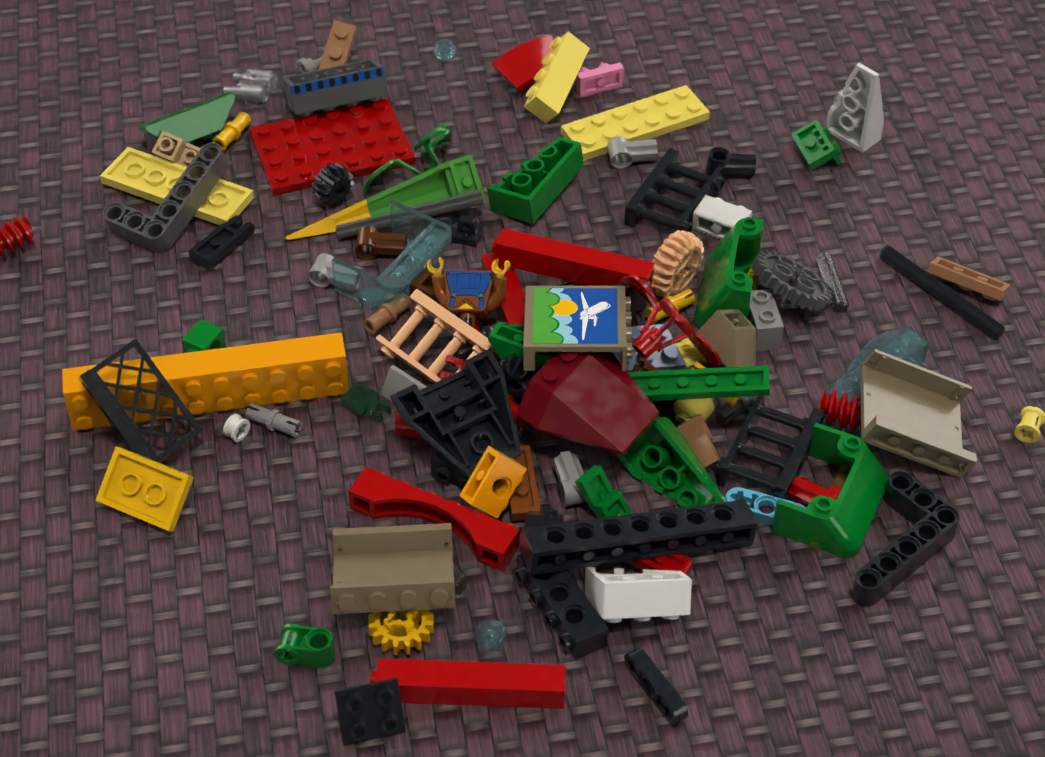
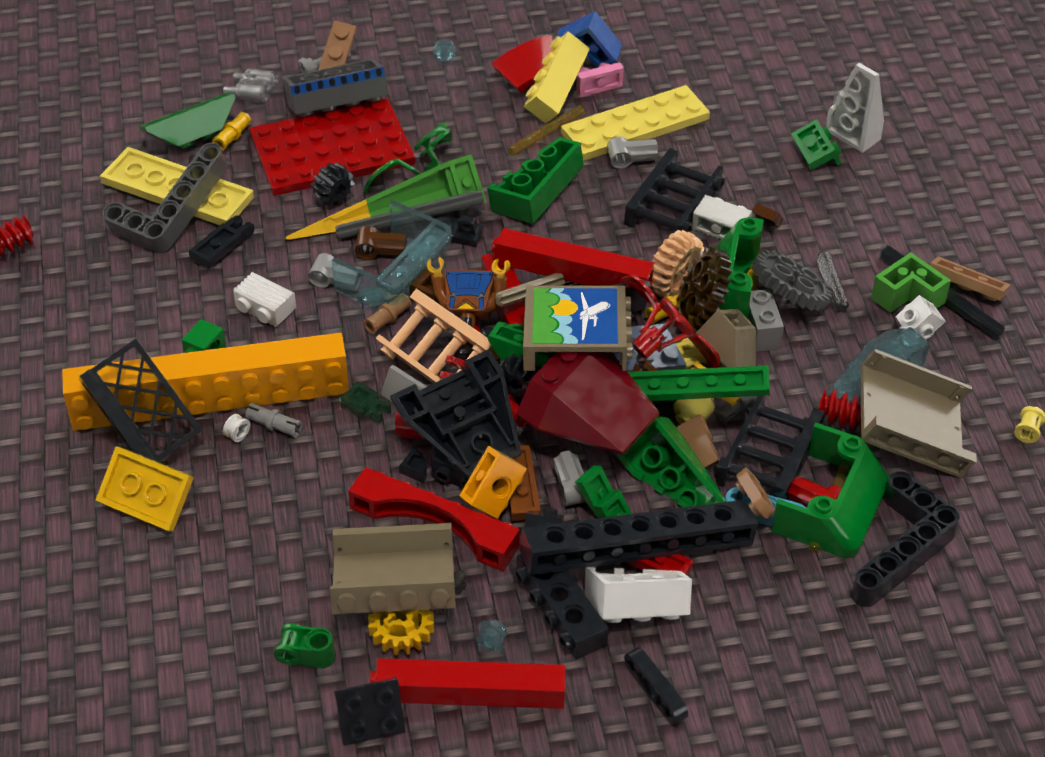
(174, 149): tan slope -> none
(264, 299): none -> white brick
(414, 466): none -> black tile
(518, 293): none -> dark tan axle
(545, 130): none -> clear yellow bar
(597, 36): none -> blue brick
(704, 286): none -> dark brown gear
(732, 163): black piece -> none
(749, 485): none -> medium nougat plate
(769, 215): none -> reddish brown tile
(907, 281): none -> bright green brick
(921, 316): none -> white brick

